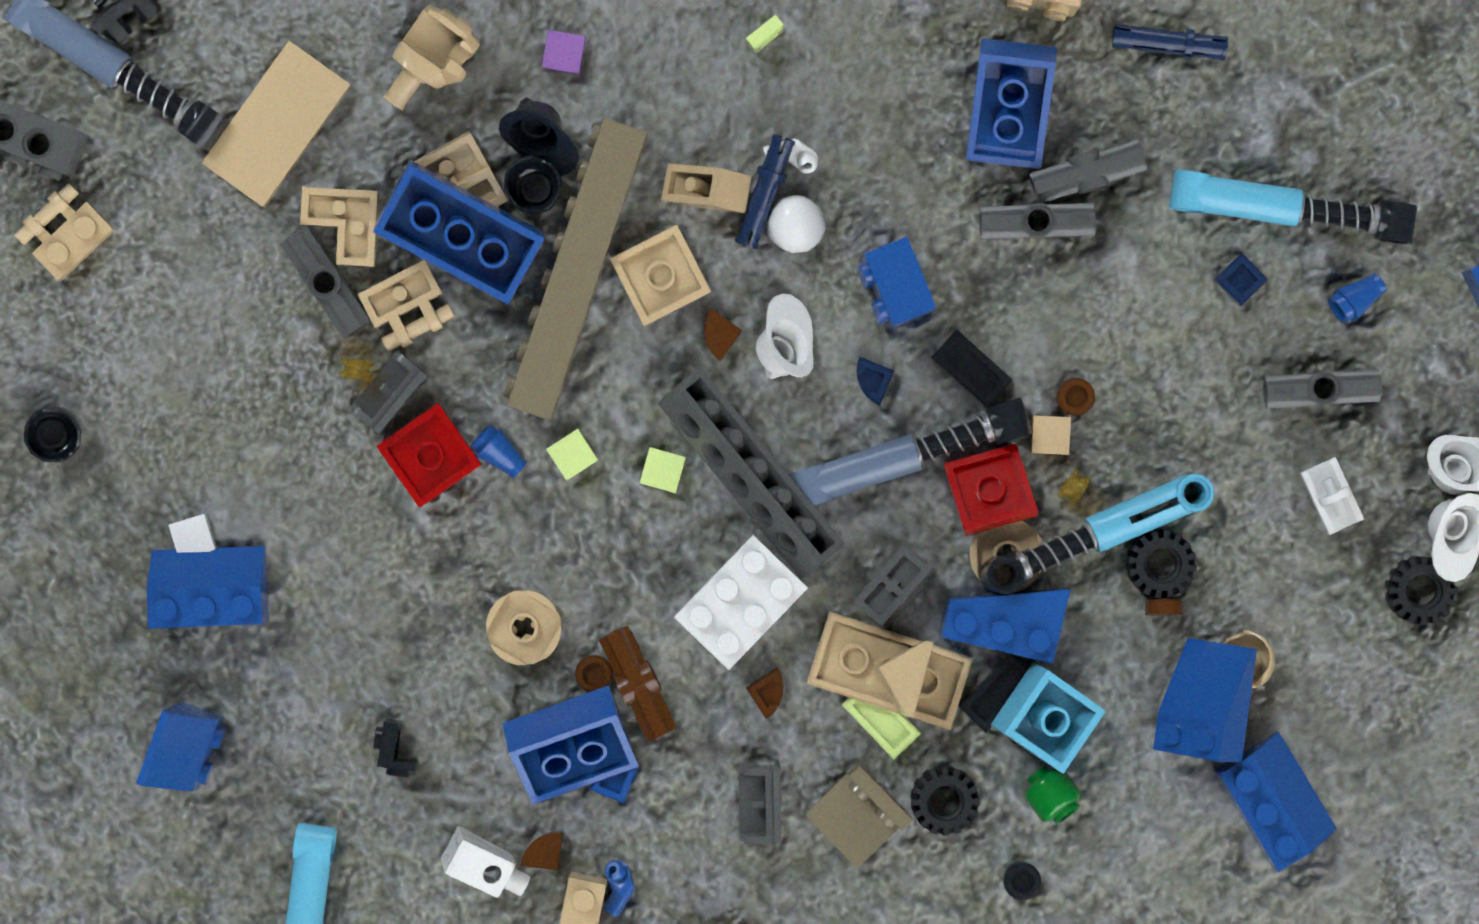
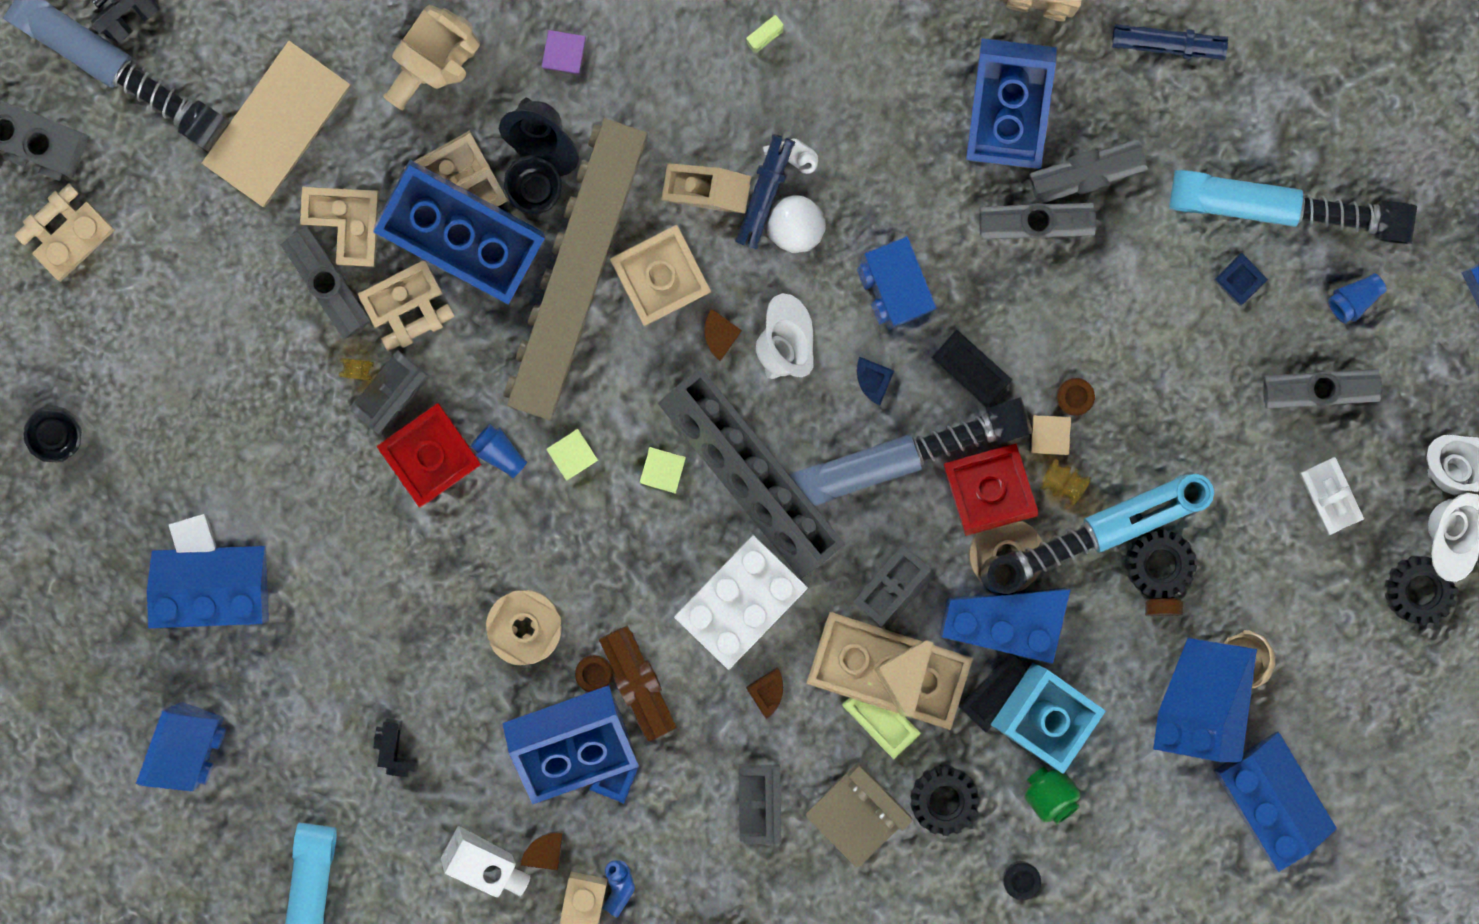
(1055, 477): none -> clear yellow bush

